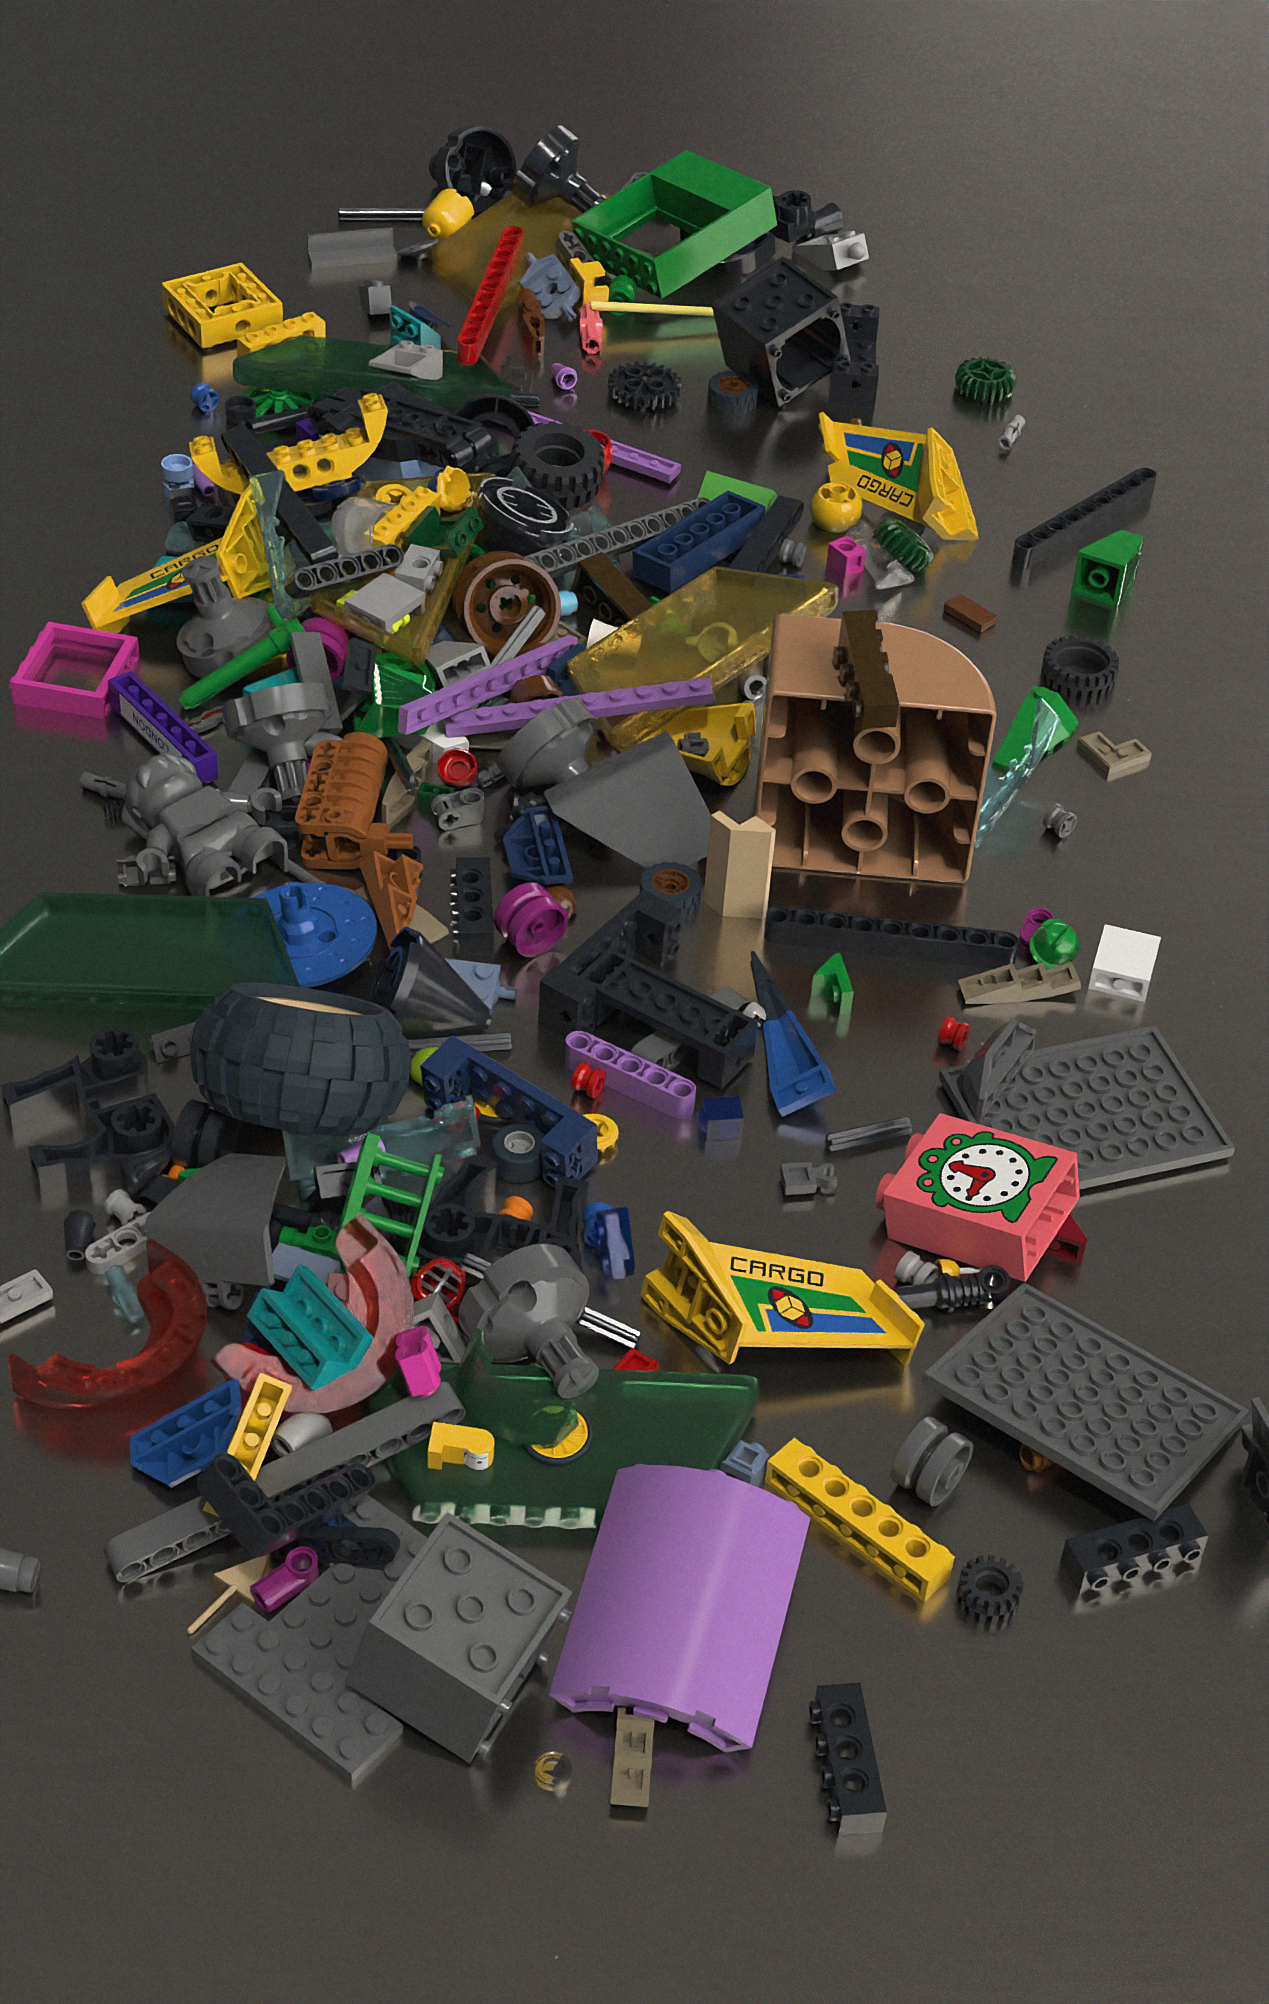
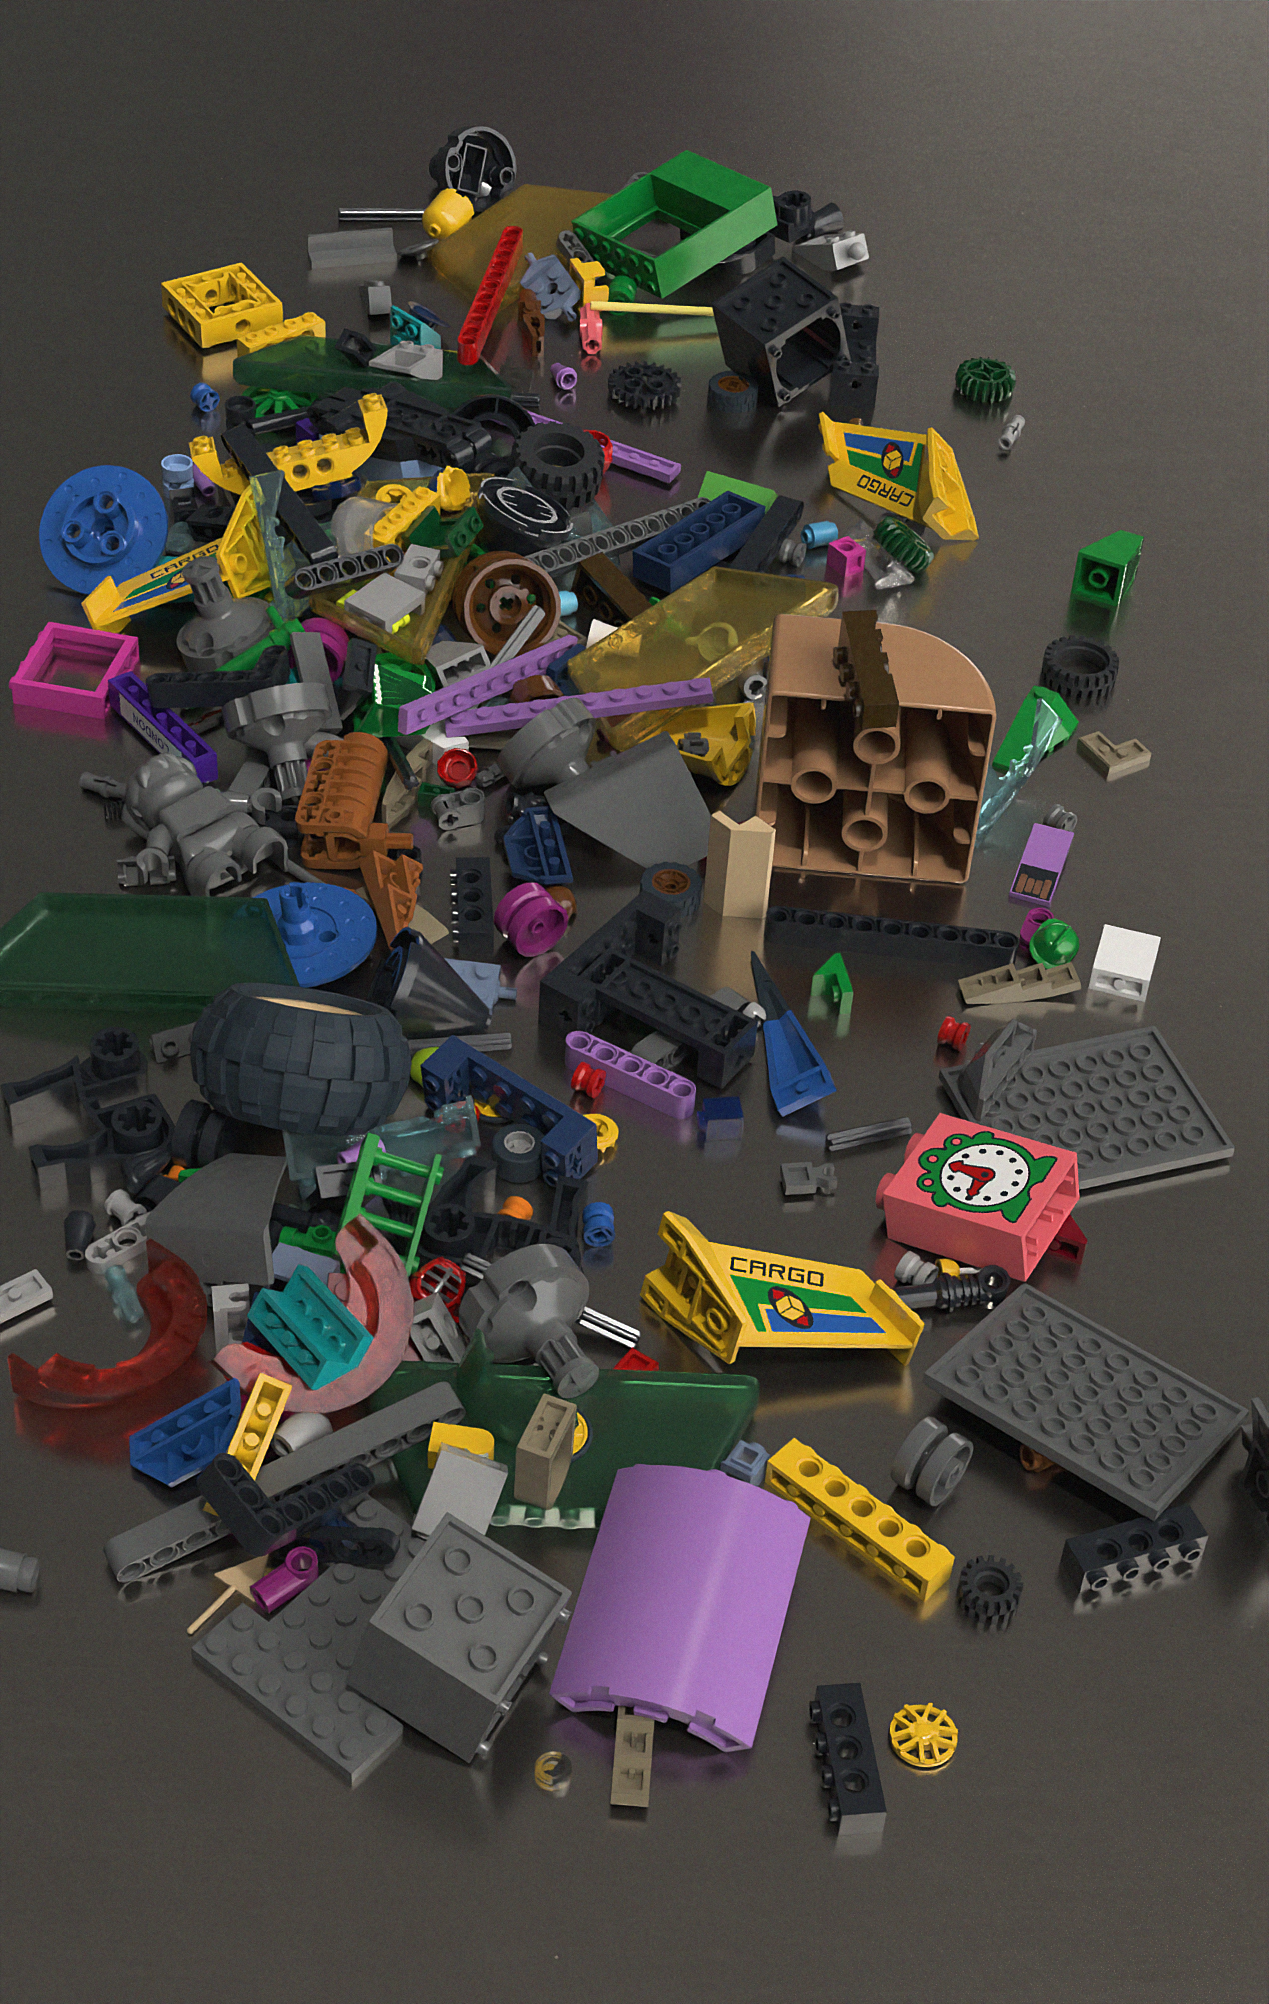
(112, 540): none -> blue piece
(218, 687): none -> black beam
(230, 1313): none -> light grey hinge
(355, 347): none -> black window
(418, 1361): dark pink brick -> none
(462, 1486): none -> light grey panel
(545, 1453): none -> dark tan window
(553, 173): black piece -> none
(615, 1242): clear blue bracket -> none
(819, 534): none -> dark azure brick
(836, 507): yellow wheel -> none
(923, 1735): none -> yellow wheel
(970, 613): reddish brown tile -> none
(1041, 864): none -> medium lavender piece
(1083, 518): black beam -> none

